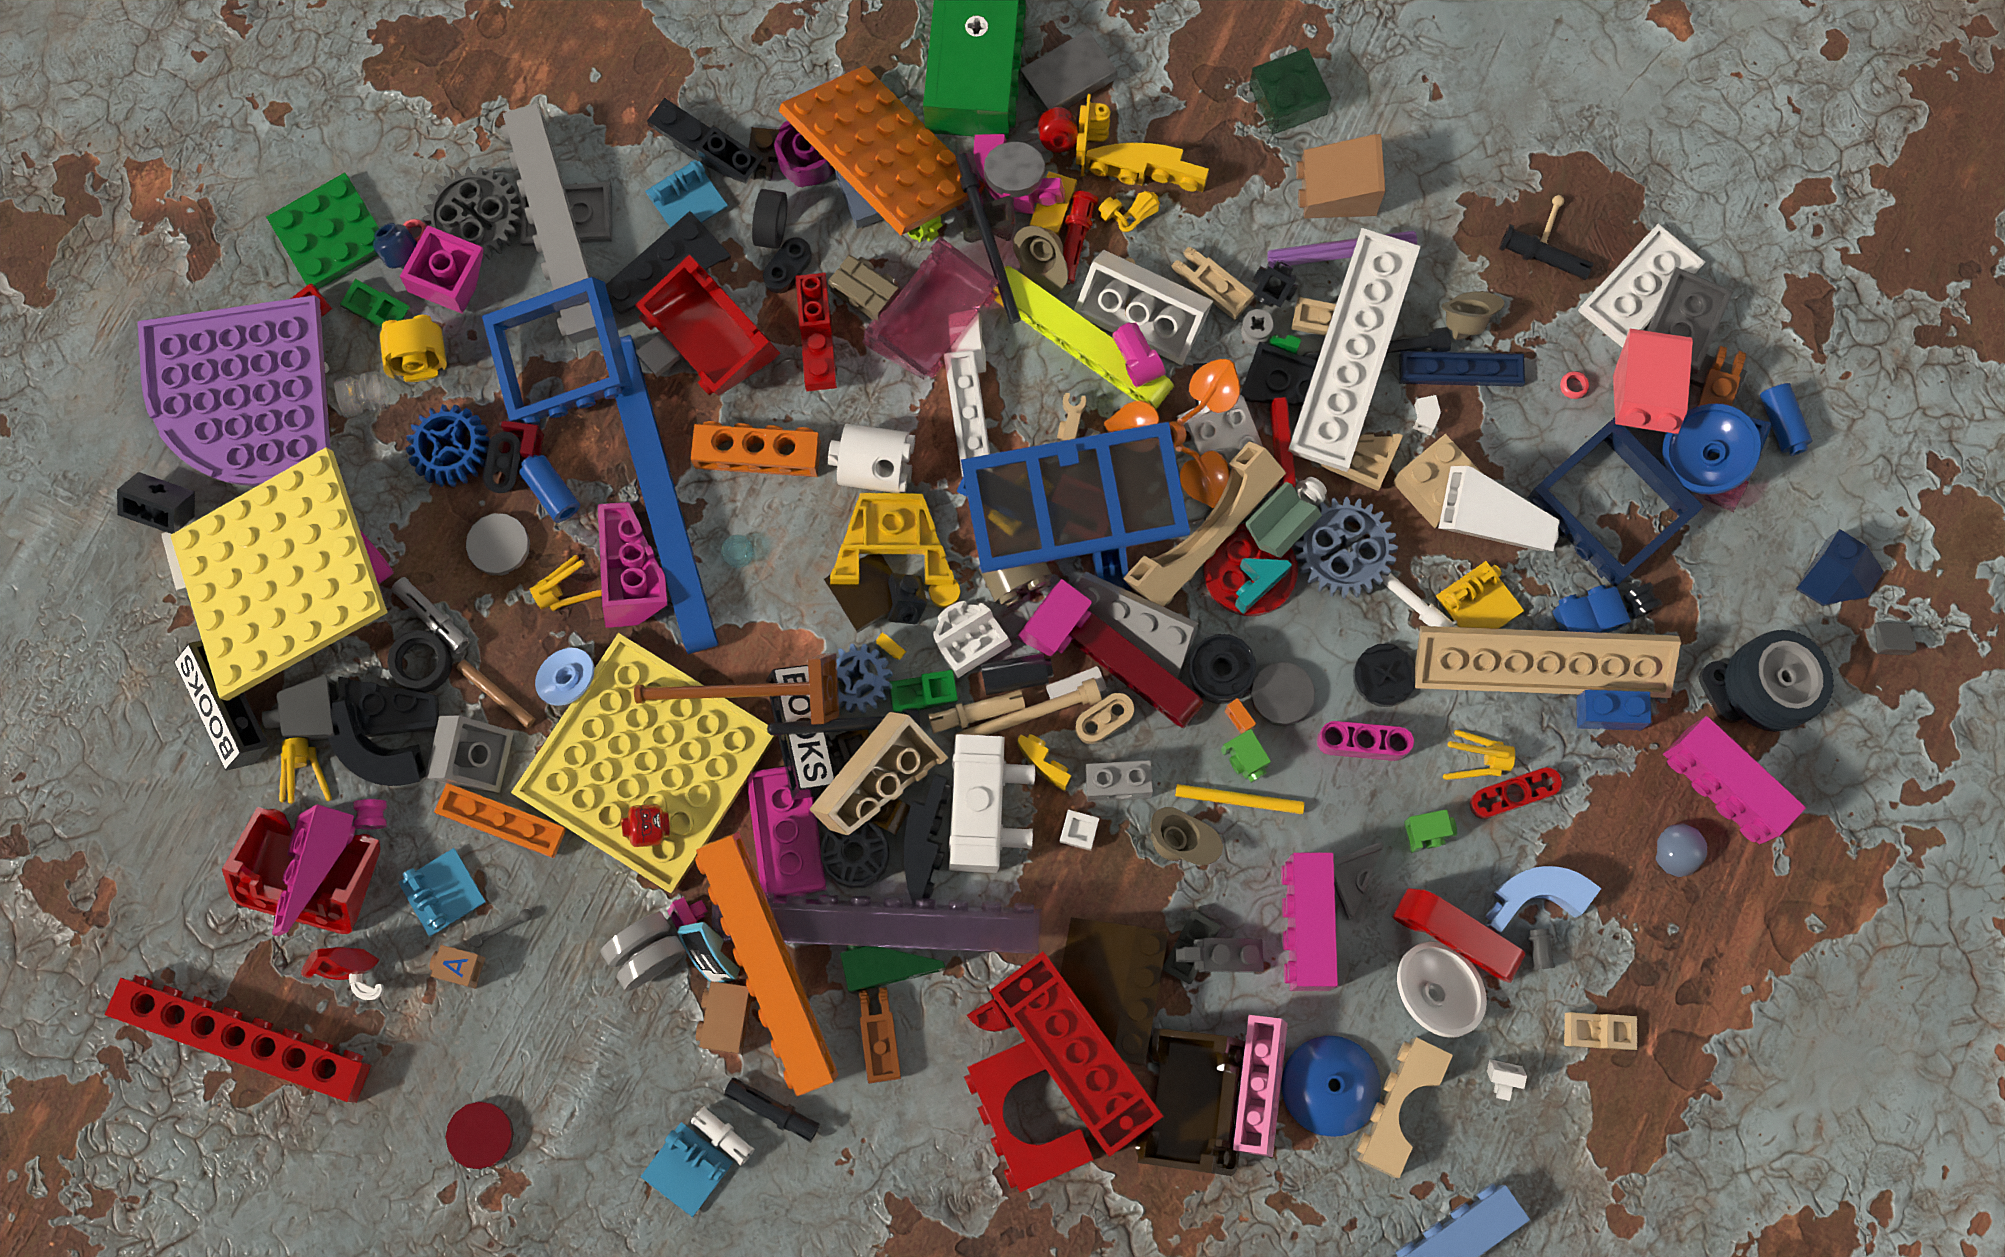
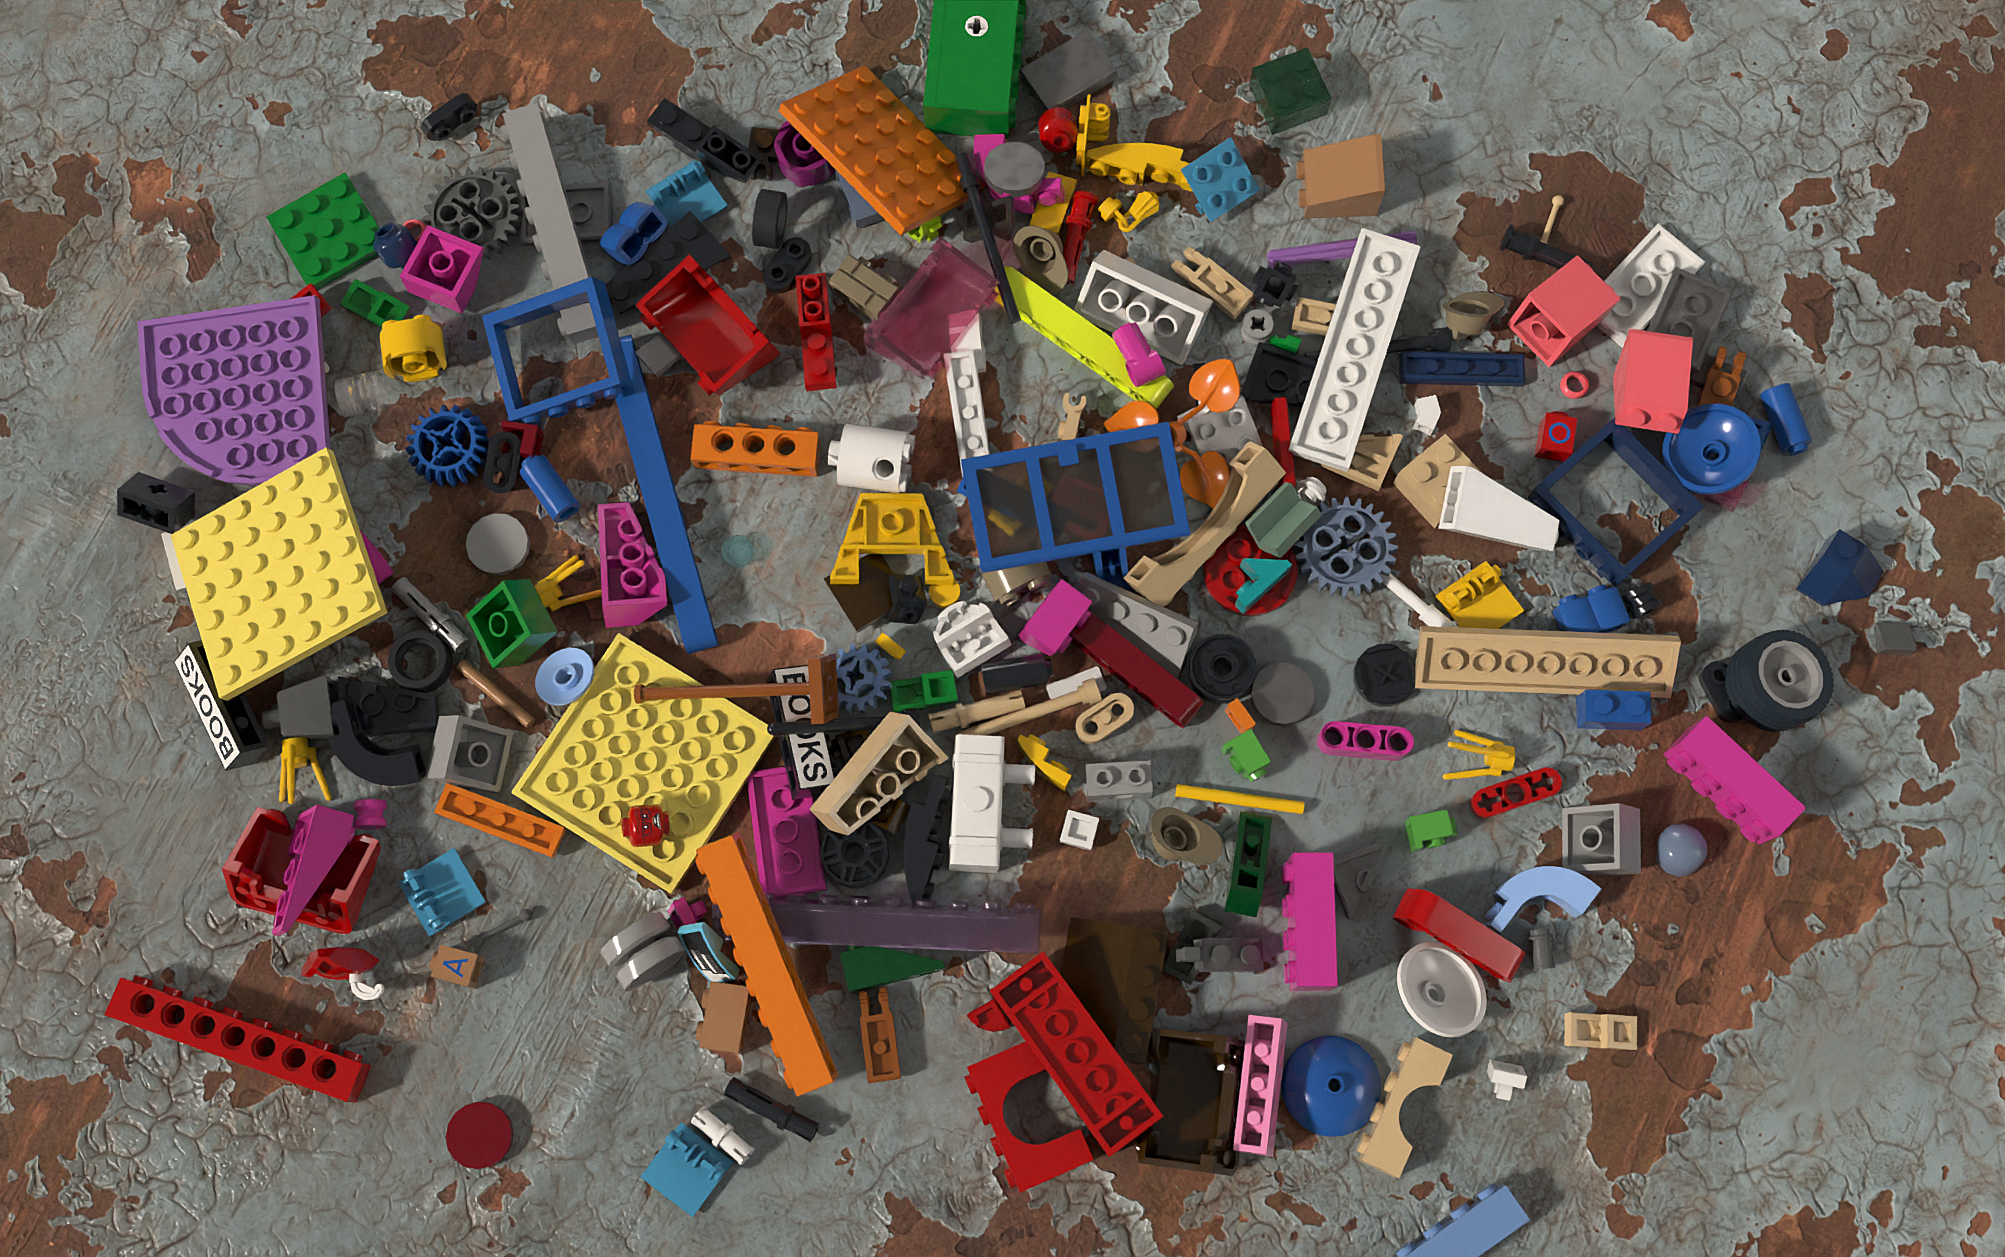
(448, 117): none -> black plate
(511, 623): none -> green brick
(636, 229): none -> blue brick
(1220, 180): none -> dark azure hinge
(1248, 865): none -> dark green slope
(1556, 436): none -> red brick
(1563, 310): none -> coral slope
(1601, 839): none -> light grey slope

